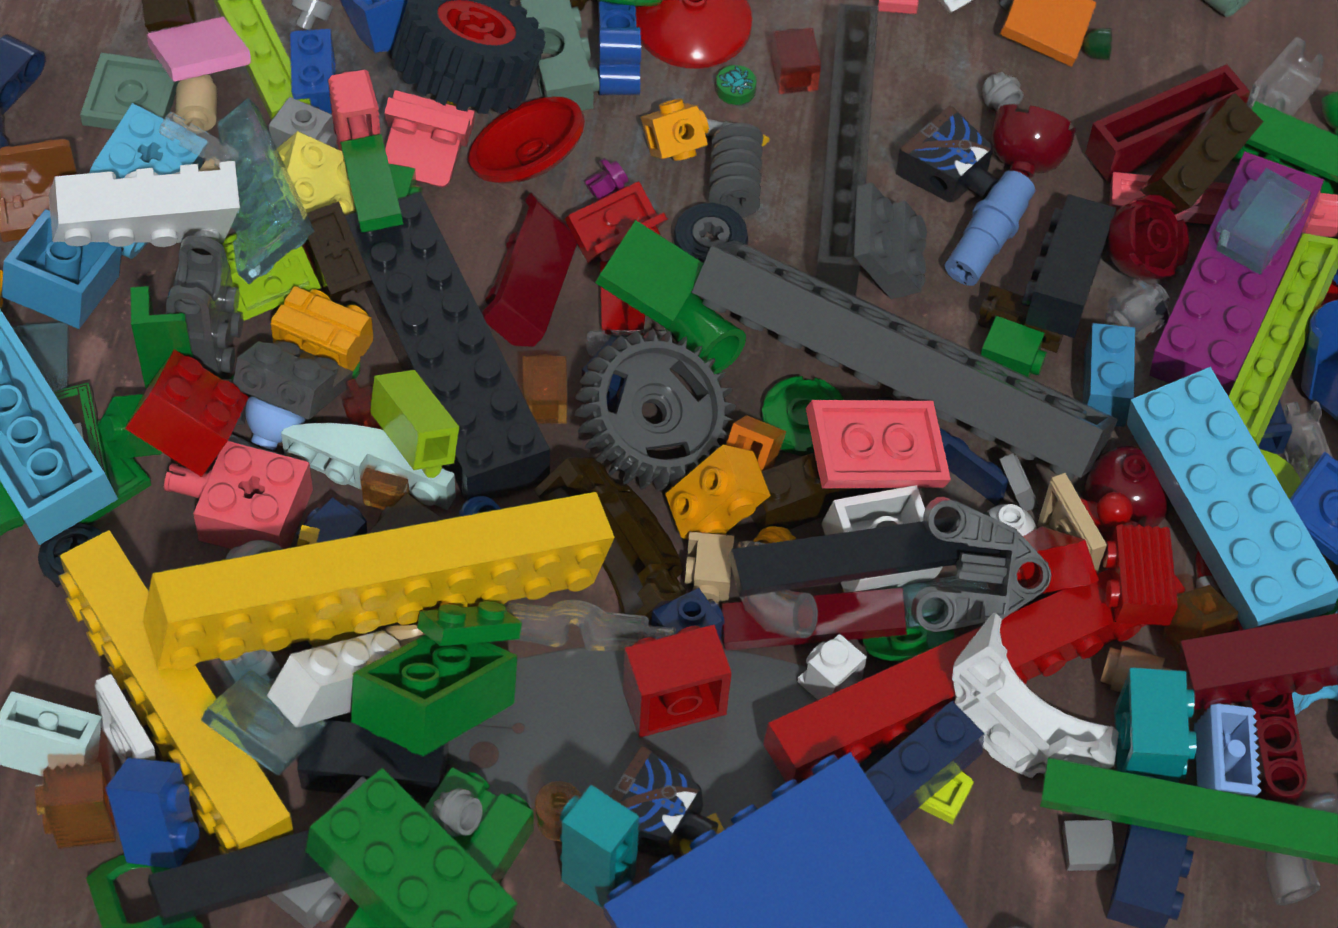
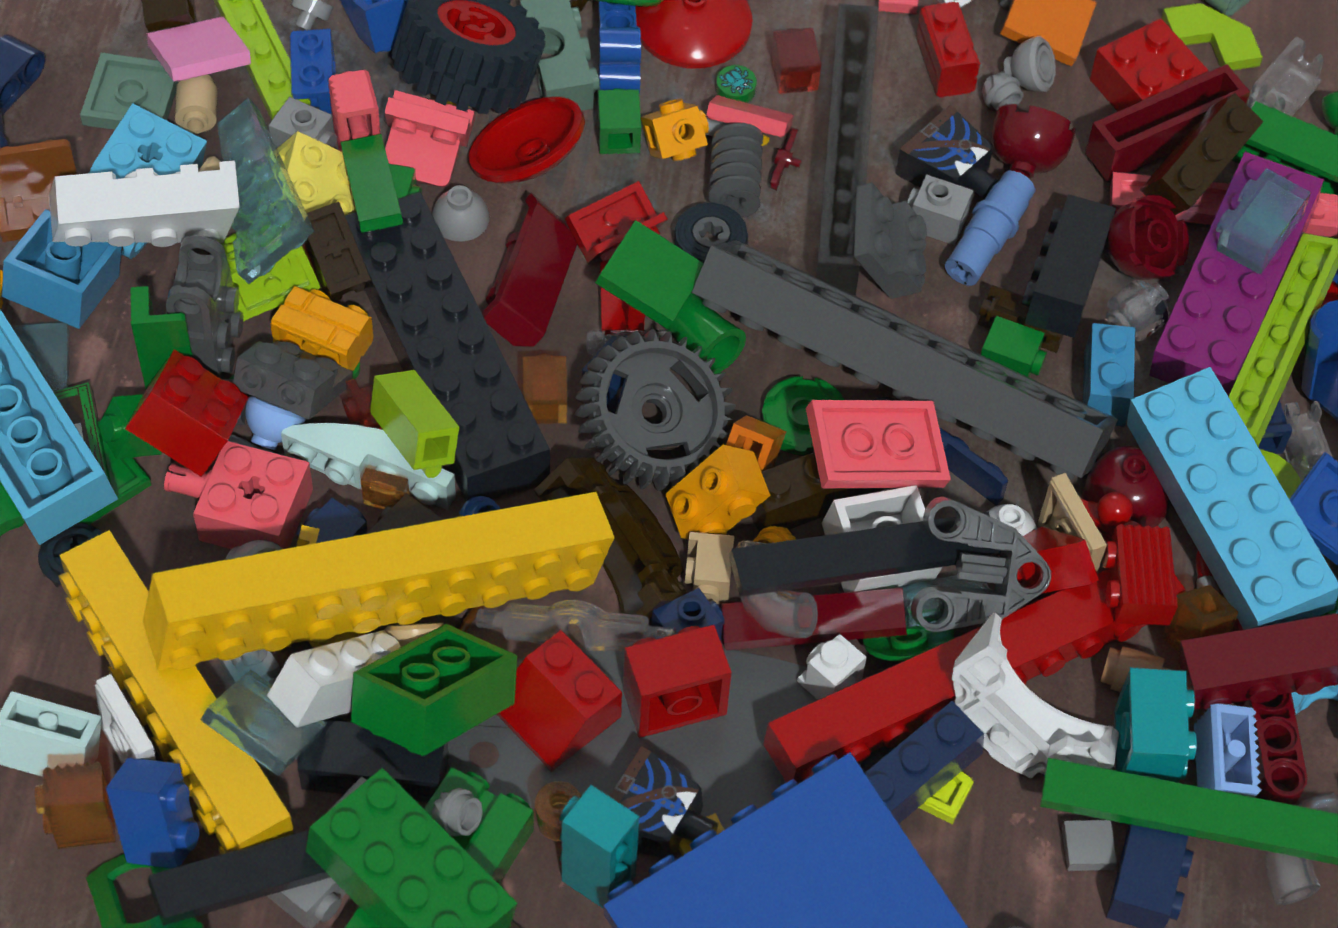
(197, 140): clear axle -> none
(461, 214): none -> light grey brick
(469, 625): green plate -> none
(560, 701): none -> red slope
(606, 181): magenta plate -> none
(619, 121): none -> green brick
(736, 111): none -> coral tile
(784, 159): none -> dark red piece
(942, 207): none -> light grey brick
(947, 49): none -> red brick
(1019, 482): light grey tile -> none
(1032, 64): none -> light grey brick
(1099, 43): dark green hinge -> none
(1143, 65): none -> red brick
(1230, 39): none -> lime tile

